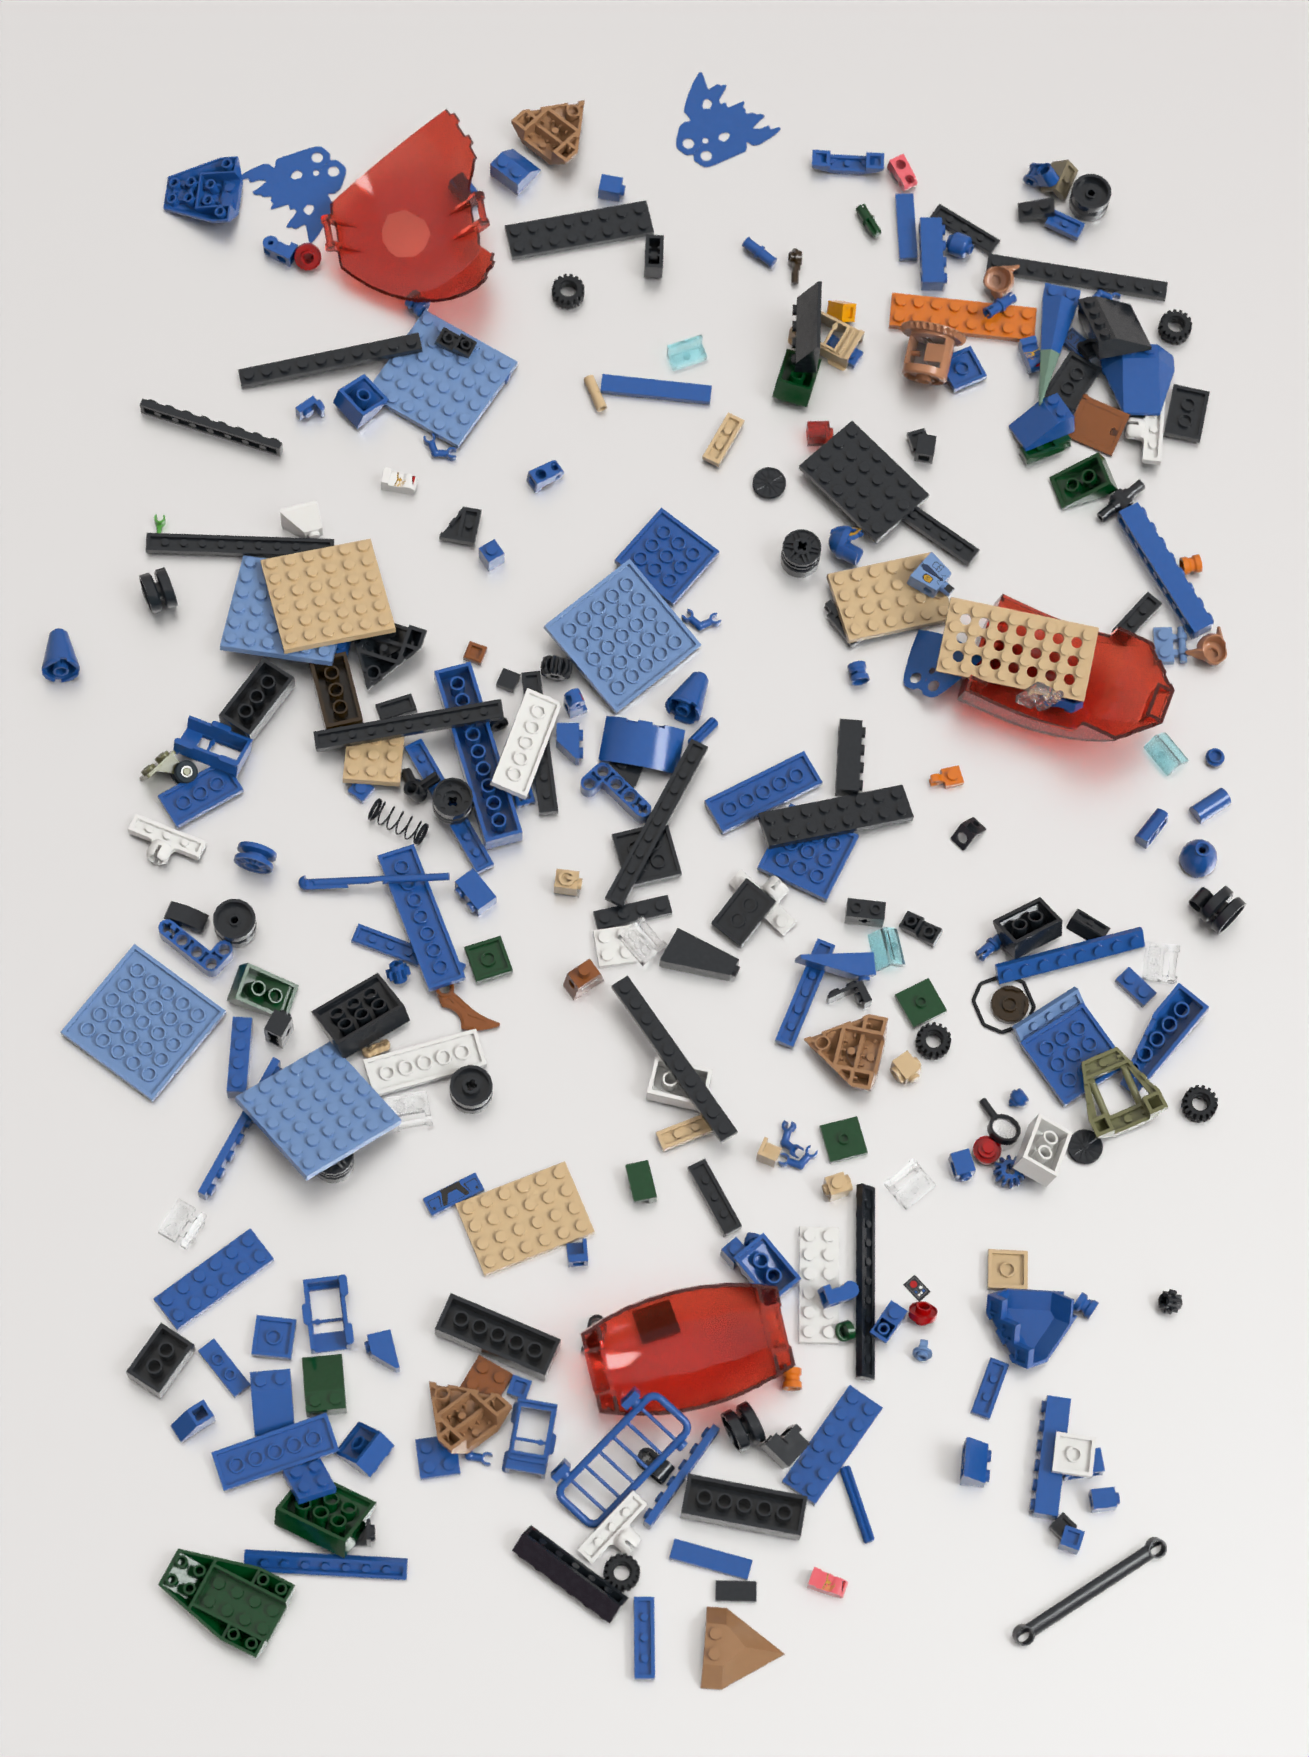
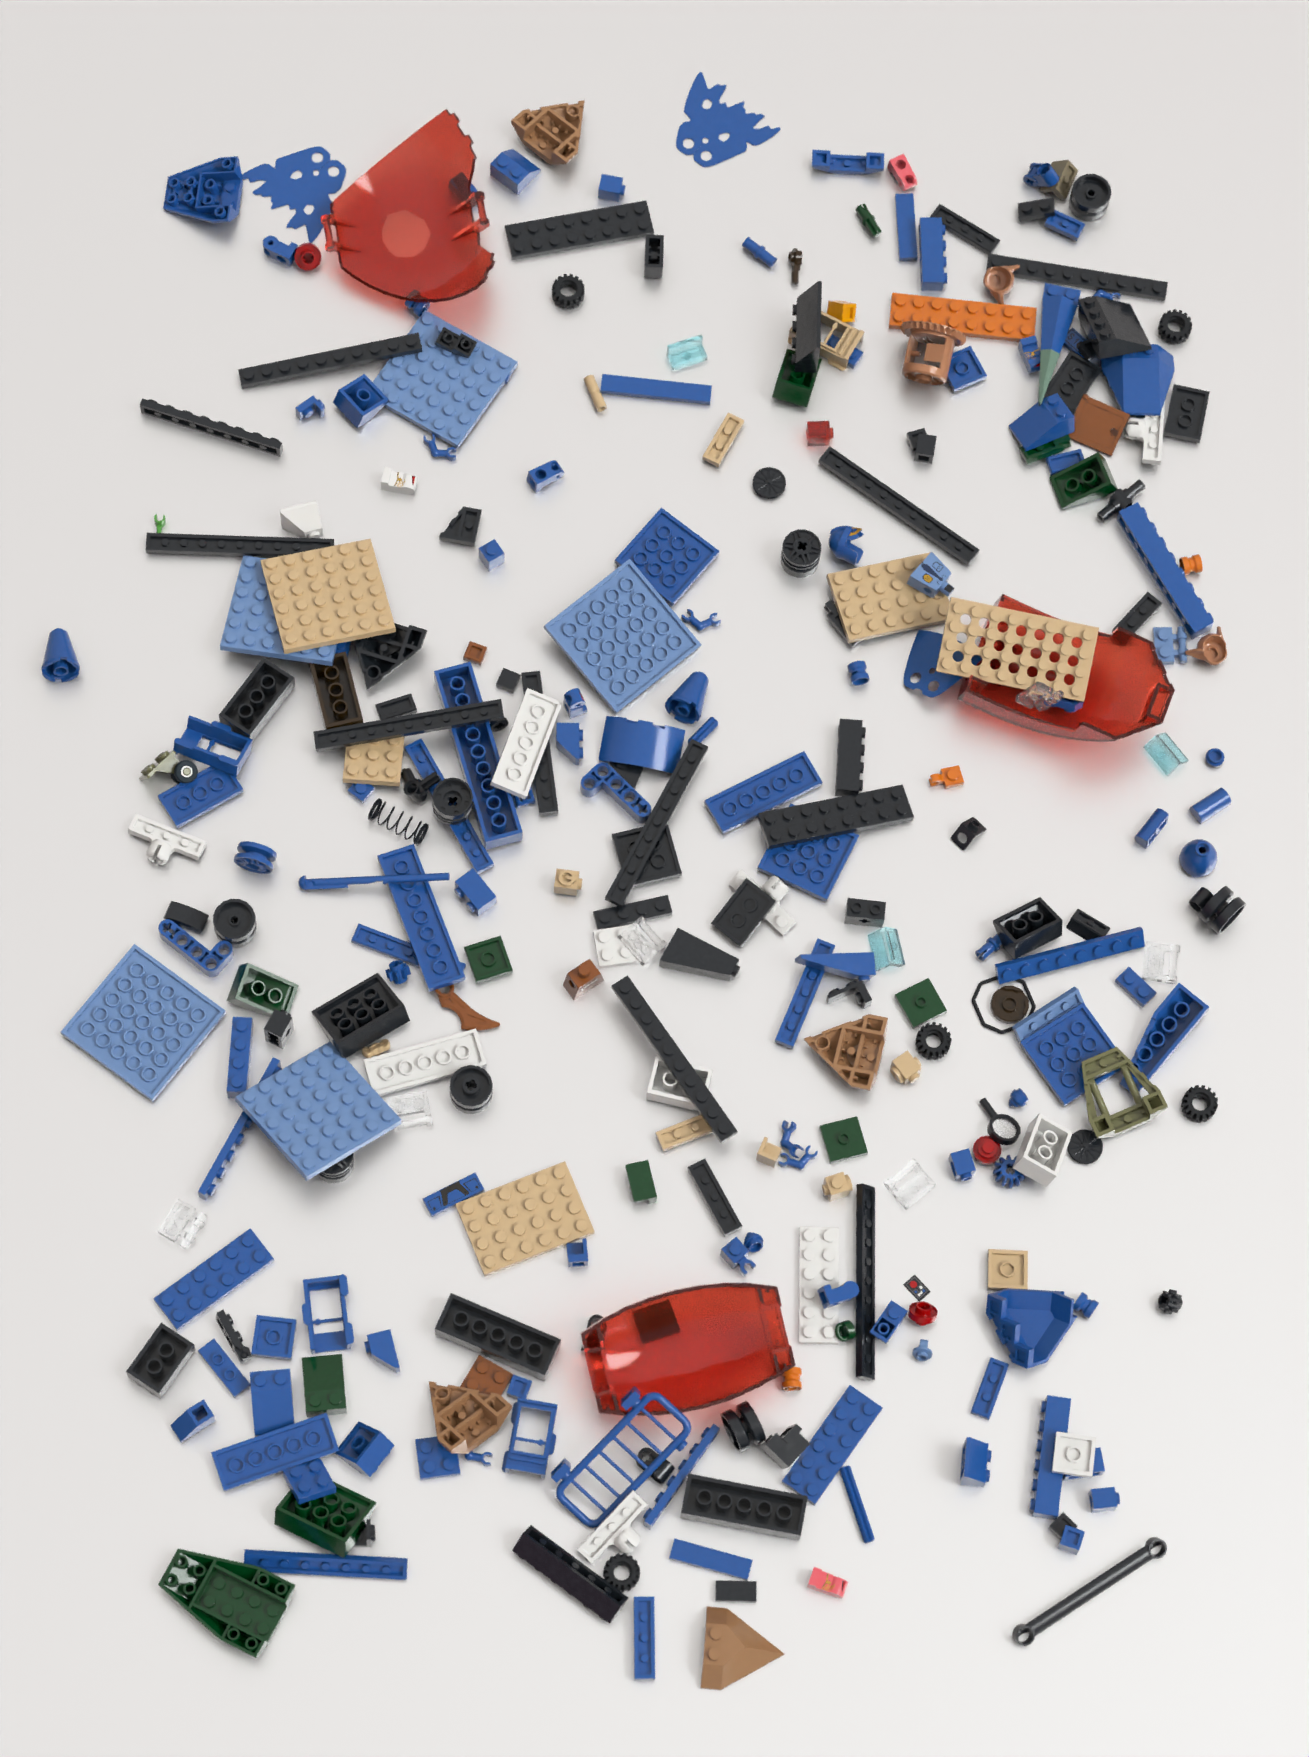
(158, 590): black wheel -> none
(234, 1338): none -> black hinge
(556, 667): black gear -> none
(766, 1265): blue slope -> none
(864, 481): black plate -> none
(920, 929): black slope -> none
(959, 245): blue head -> none
(999, 305): blue pin -> none
(1062, 461): none -> blue tile

